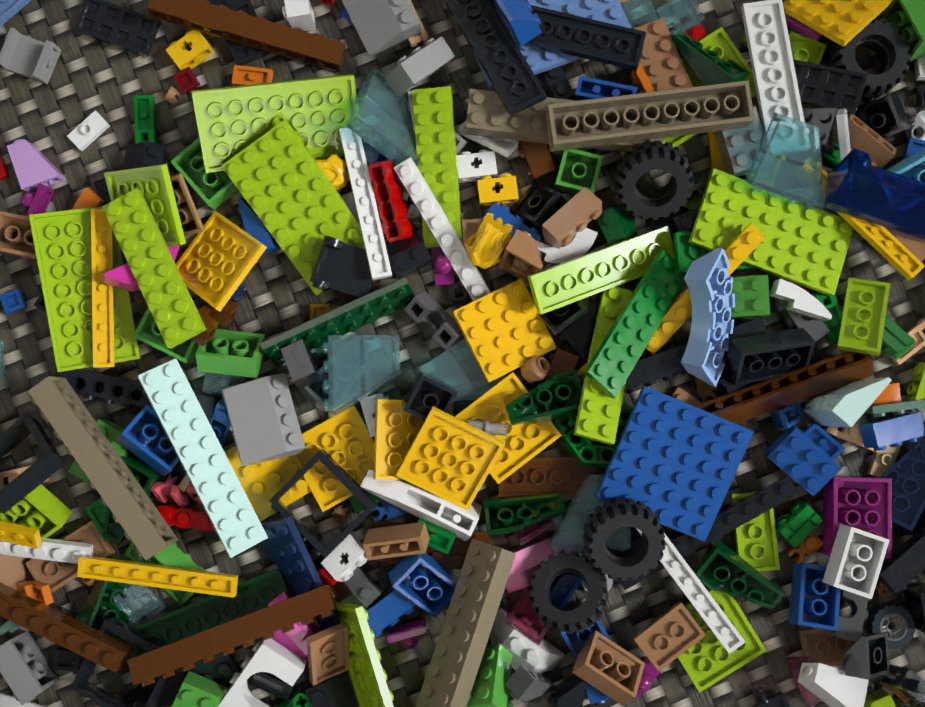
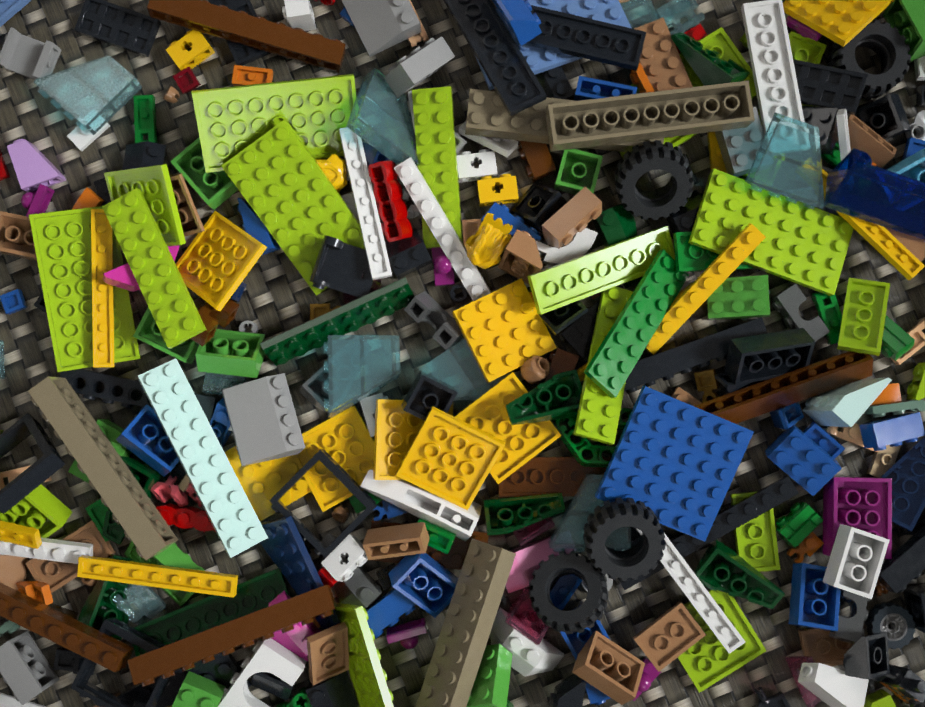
(90, 91): none -> clear light blue slope
(242, 326): none -> light grey bush
(300, 364): black brick -> none
(489, 427): light grey pin -> none
(529, 684): dark grey slope -> none
(711, 316): light blue brick -> none
(799, 300): white slope -> none

